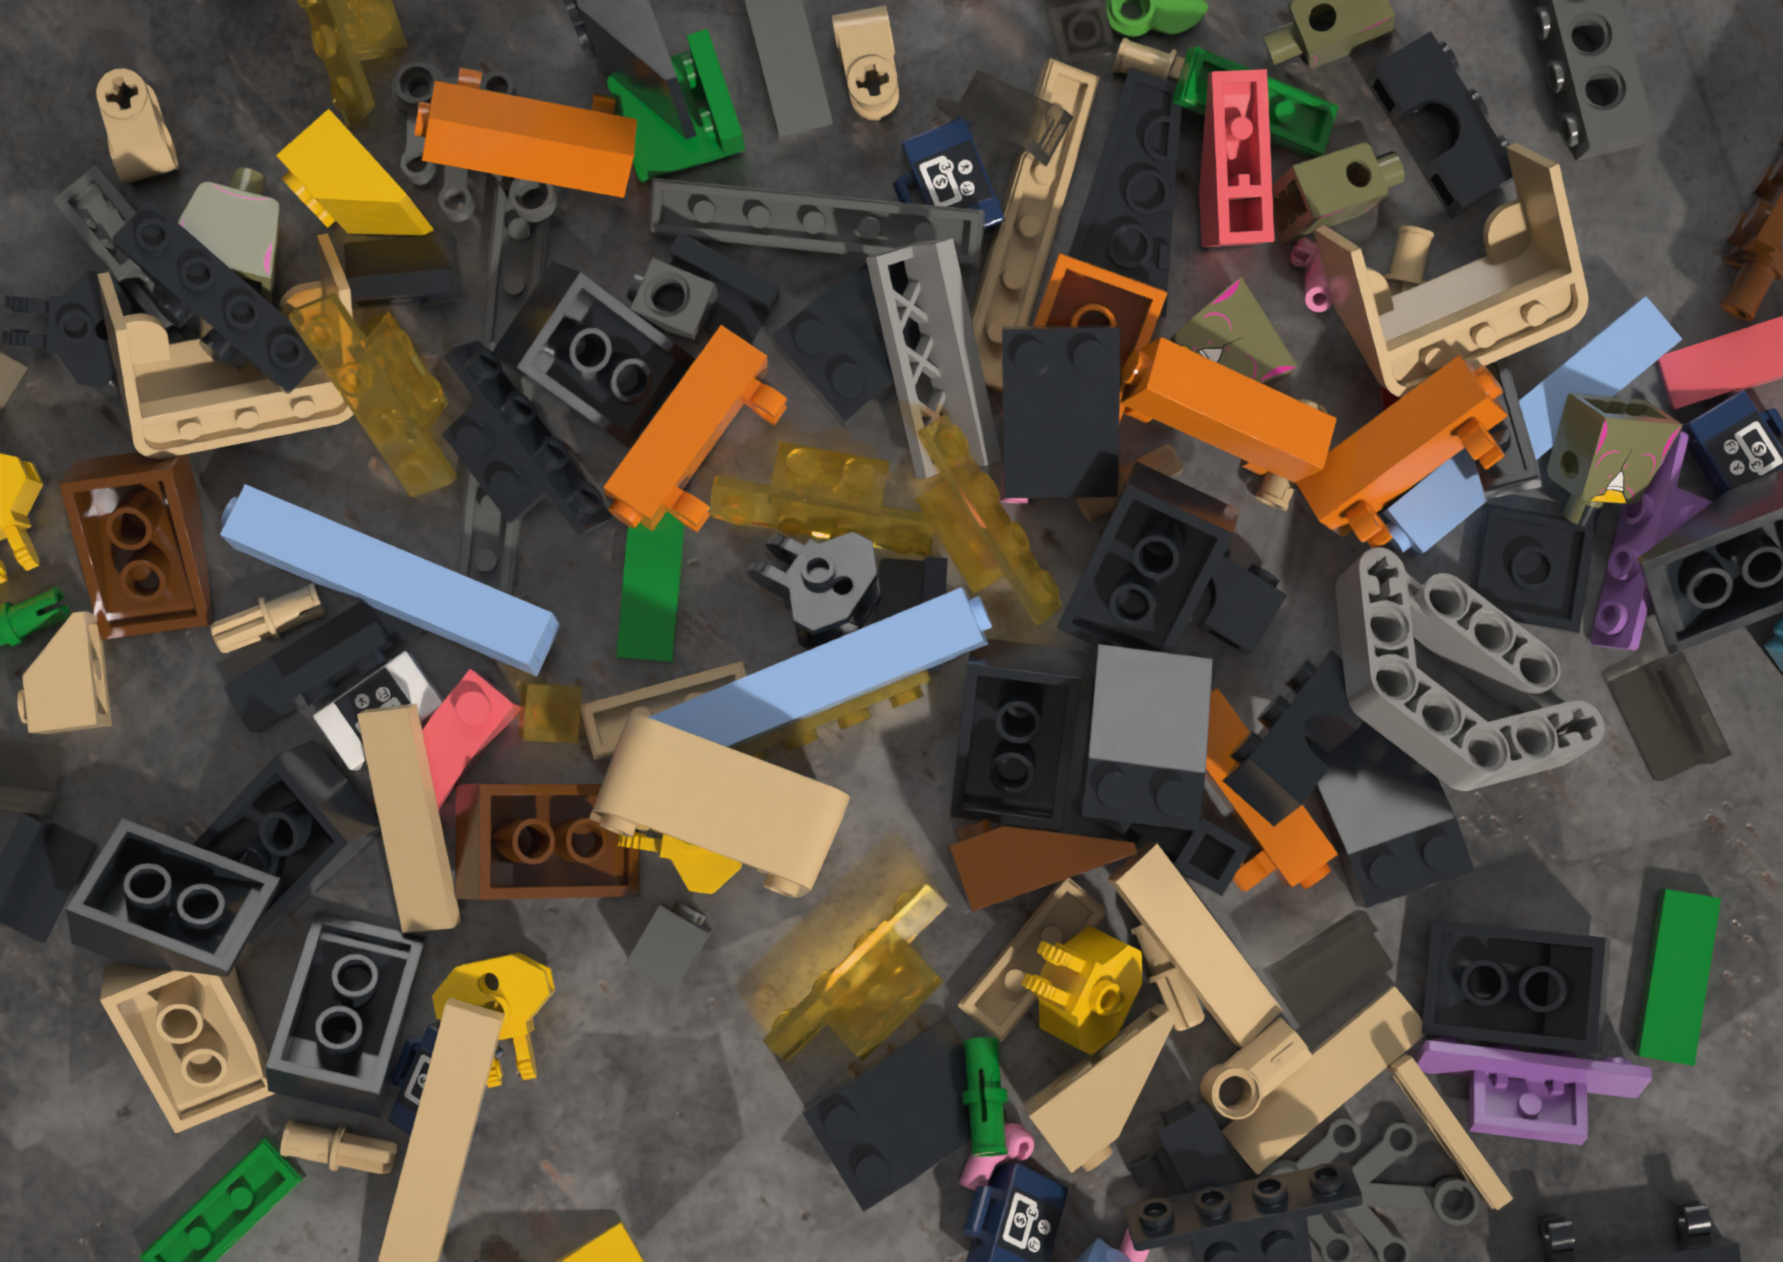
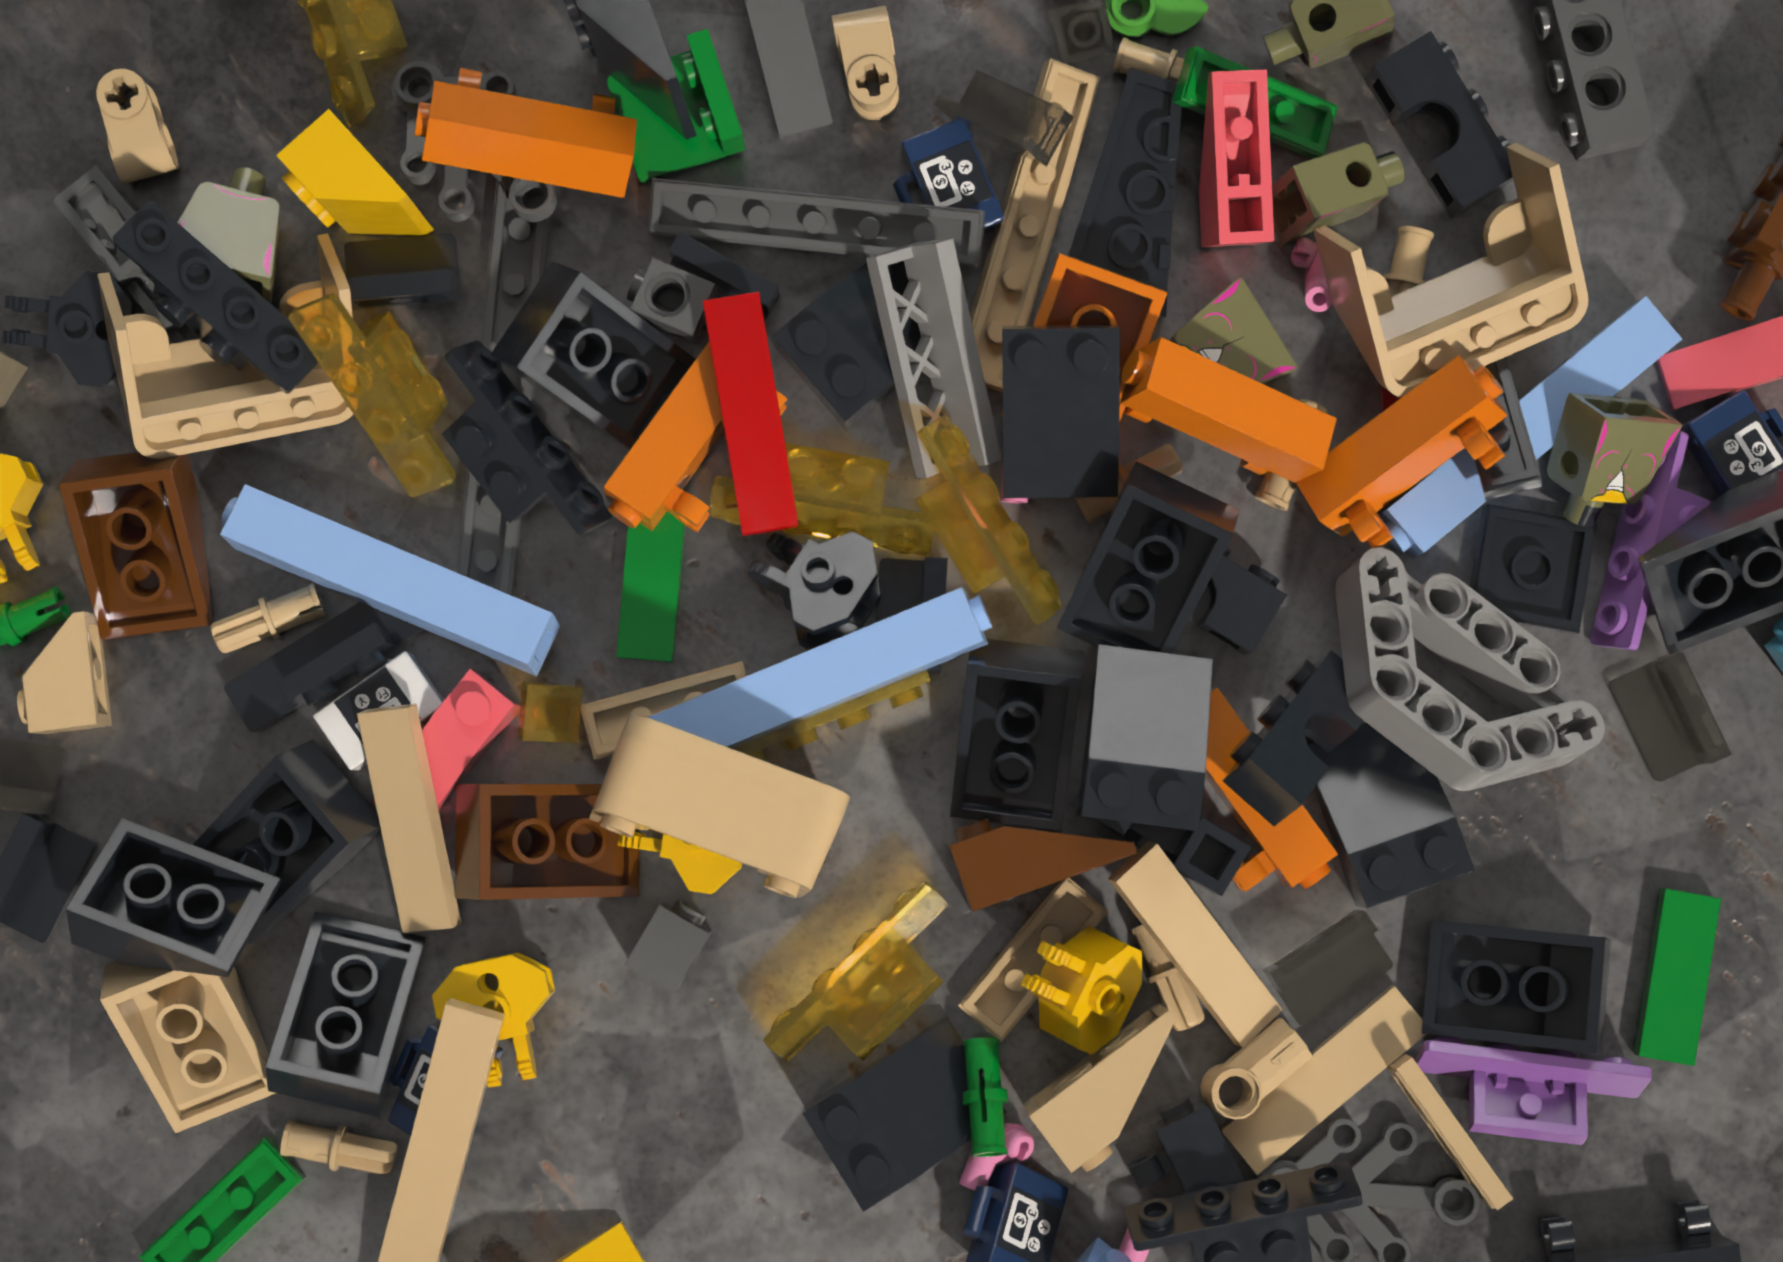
(750, 413): none -> red slope

